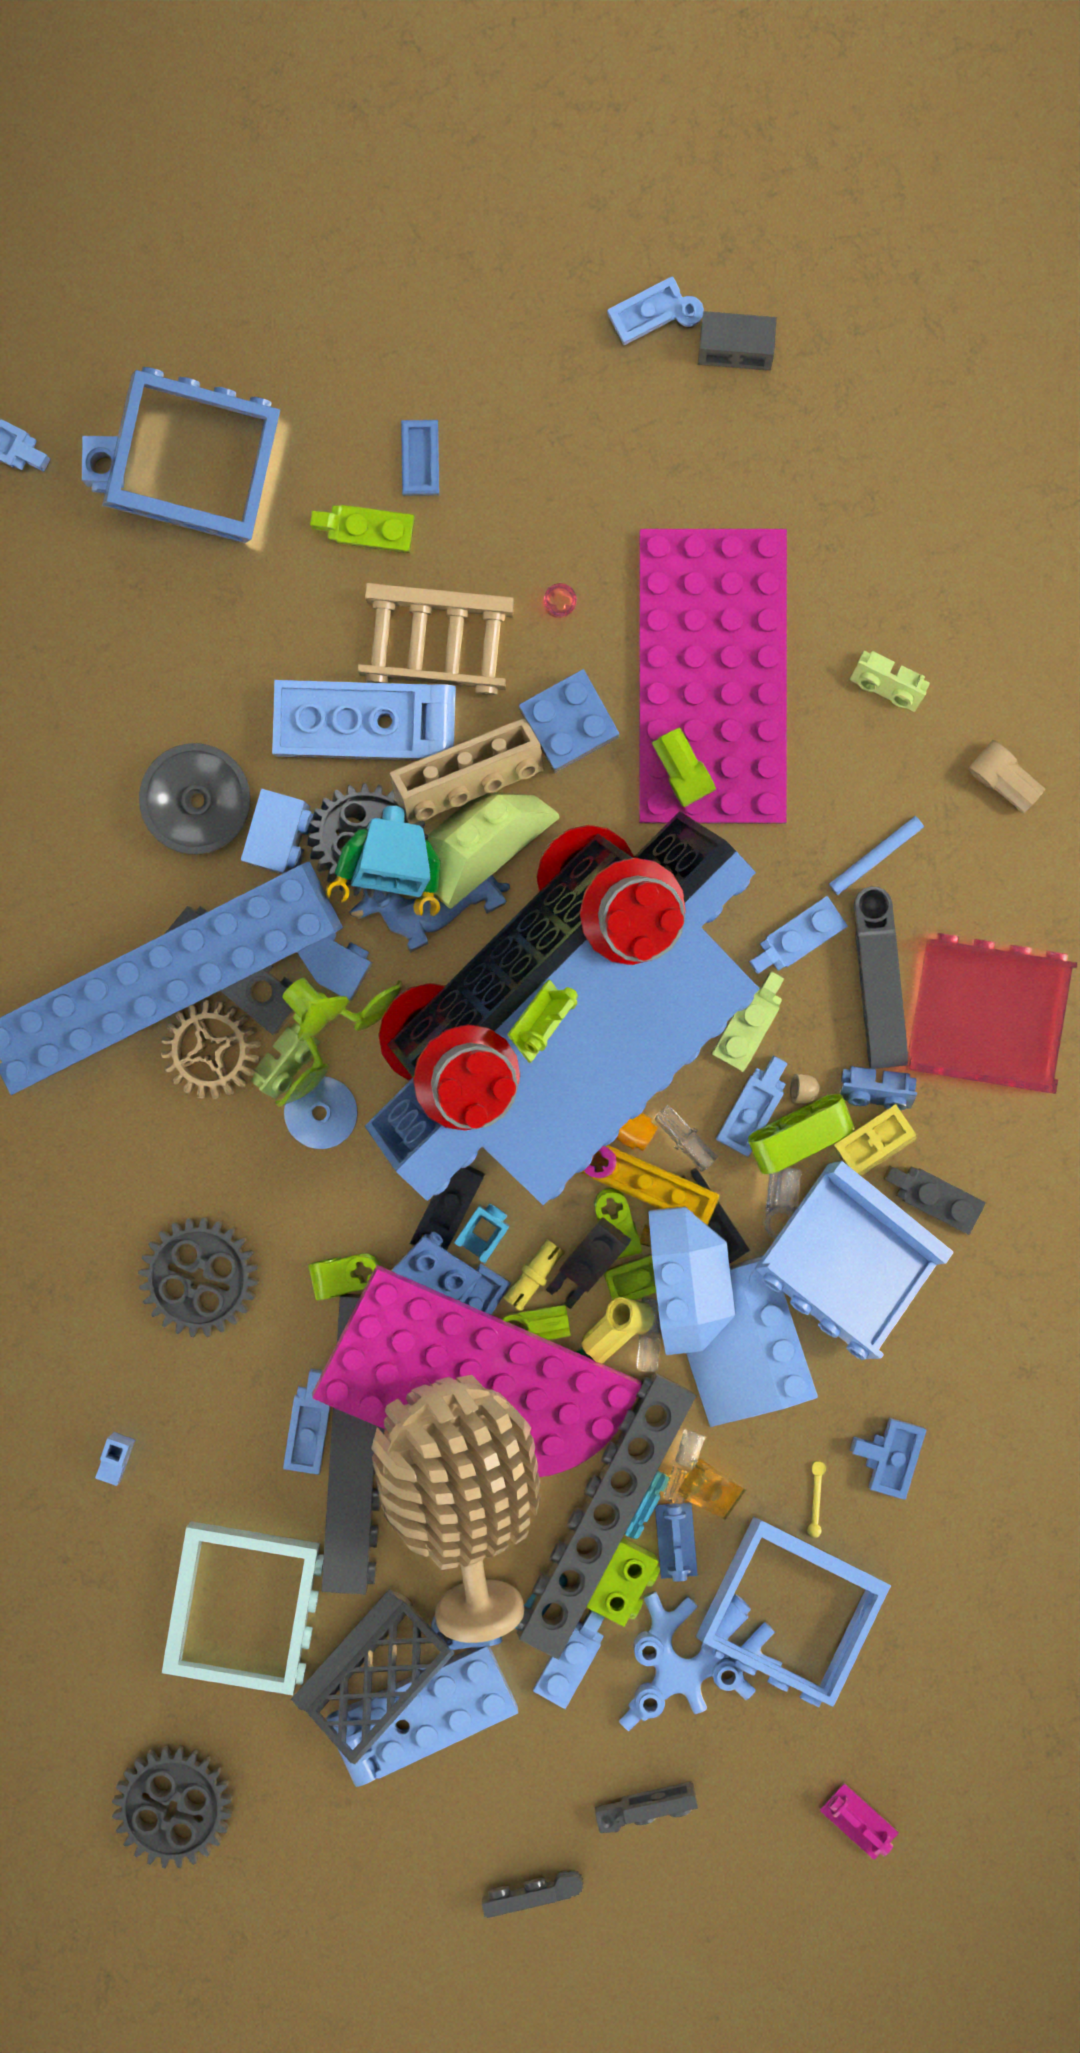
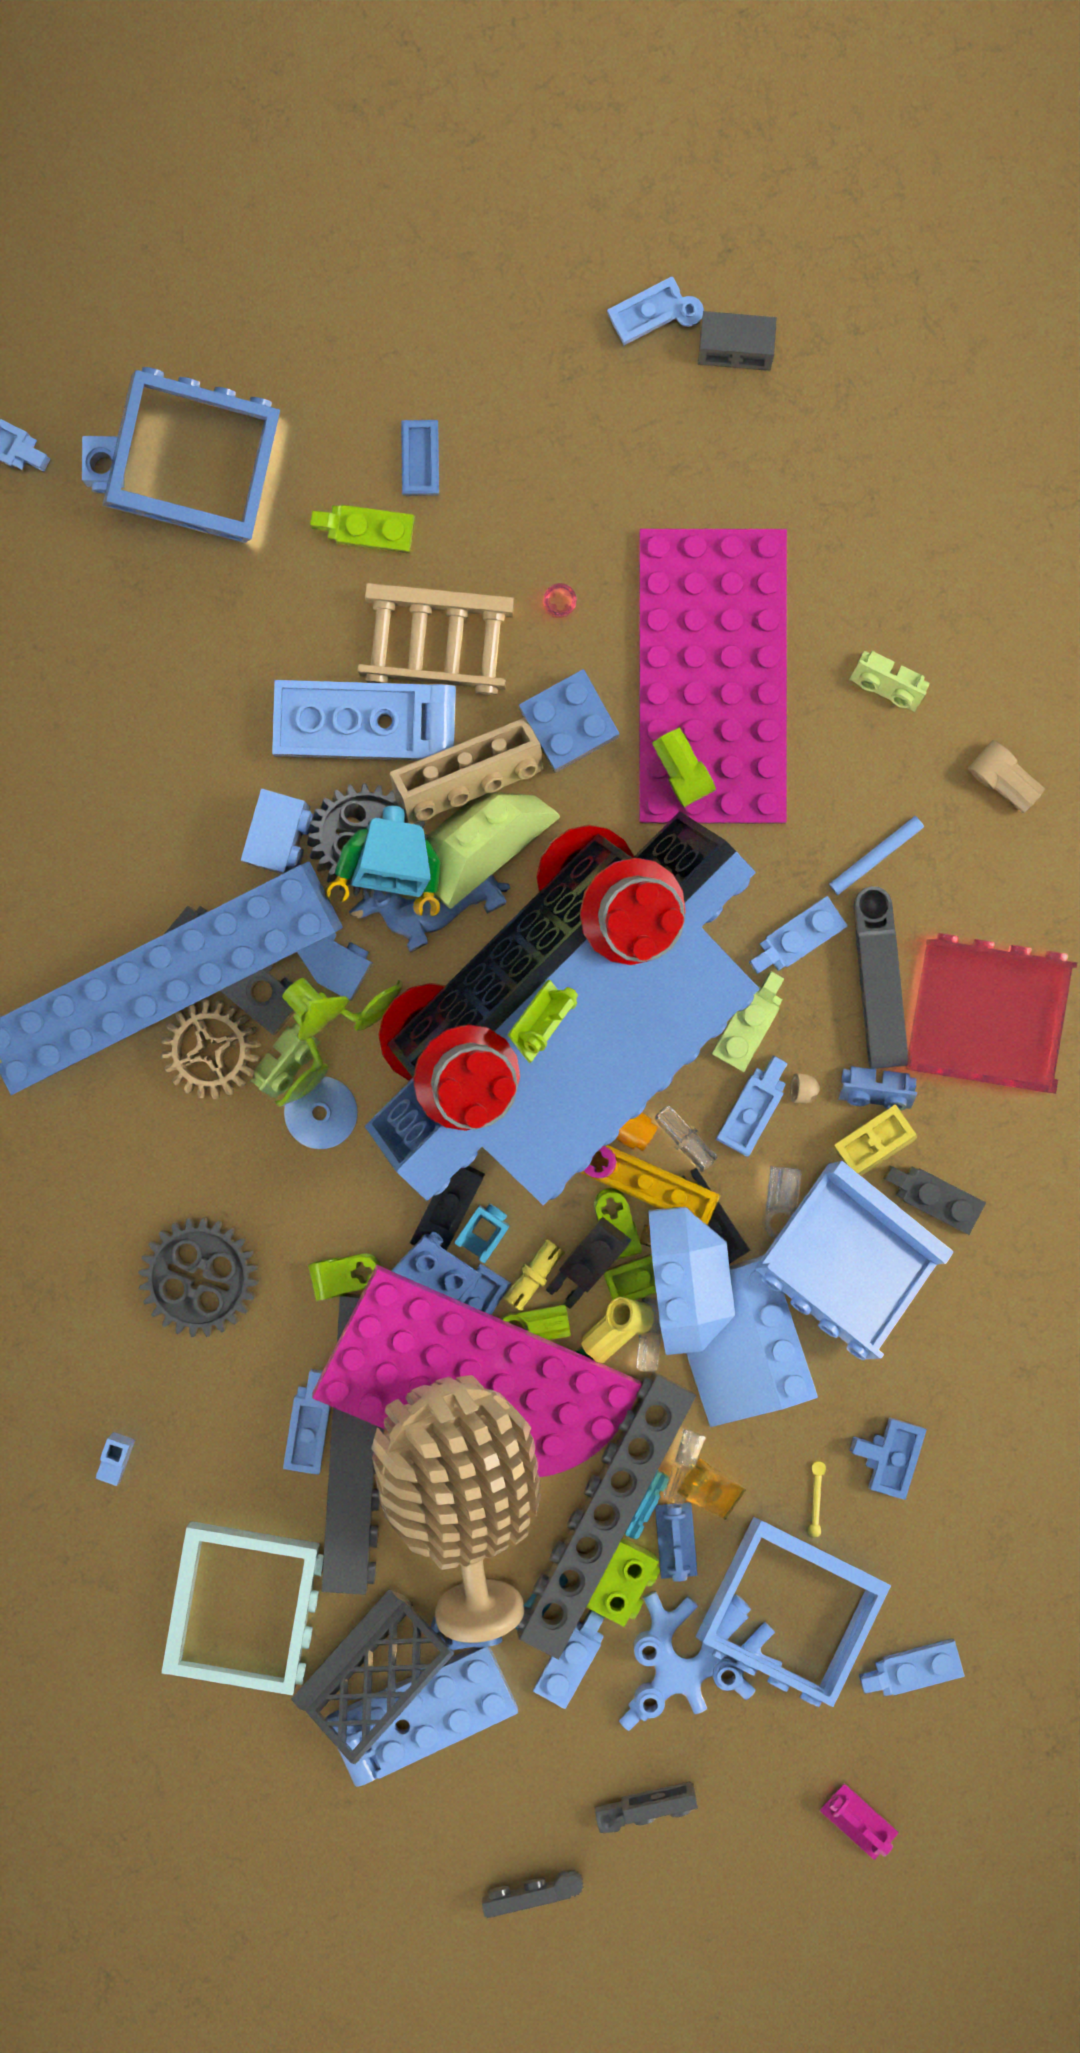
(159, 1837): dark grey gear -> none
(169, 791): dark grey dish -> none
(801, 1133): lime beam -> none
(914, 1669): none -> light blue hinge

